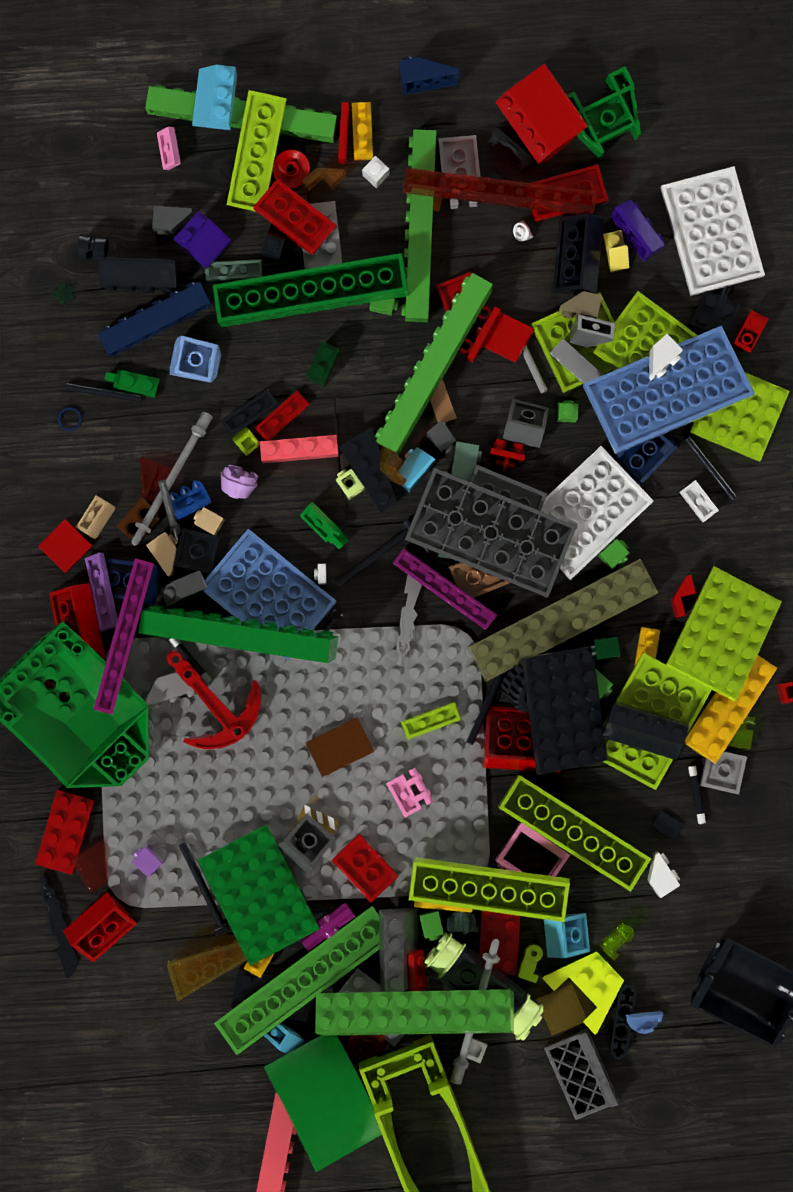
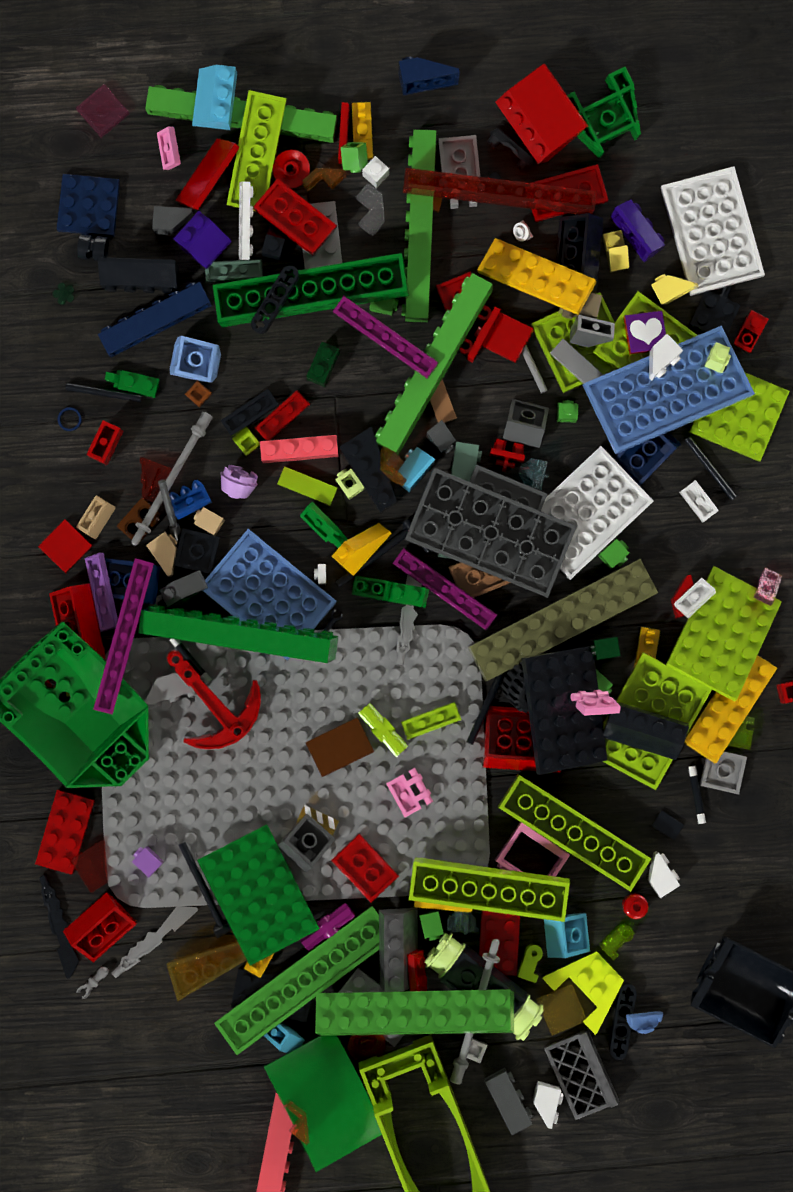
(88, 205): none -> dark blue plate
(93, 981): none -> light grey piece
(102, 110): none -> clear pink tile
(105, 442): none -> red brick
(152, 939): none -> light grey sword
(198, 394): none -> dark orange tile
(207, 173): none -> red tile
(245, 213): none -> white plate
(273, 298): none -> black beam
(300, 1127): none -> clear orange slope
(307, 486): none -> lime tile
(354, 156): none -> bright green brick
(360, 548): none -> yellow slope
(373, 201): none -> clear tile
(383, 729): none -> lime piece
(385, 337): none -> magenta tile
(390, 591): none -> green slope
(509, 1101): none -> dark grey brick
(533, 473): none -> clear light blue piece
(537, 276): none -> yellow plate
(546, 1100): none -> white slope
(595, 703): none -> bright pink plate
(635, 906): none -> red head
(644, 331): none -> tile
(671, 288): none -> light yellow slope
(695, 598): none -> white plate
(718, 357): none -> yellowish green brick
(767, 586): none -> clear pink plate

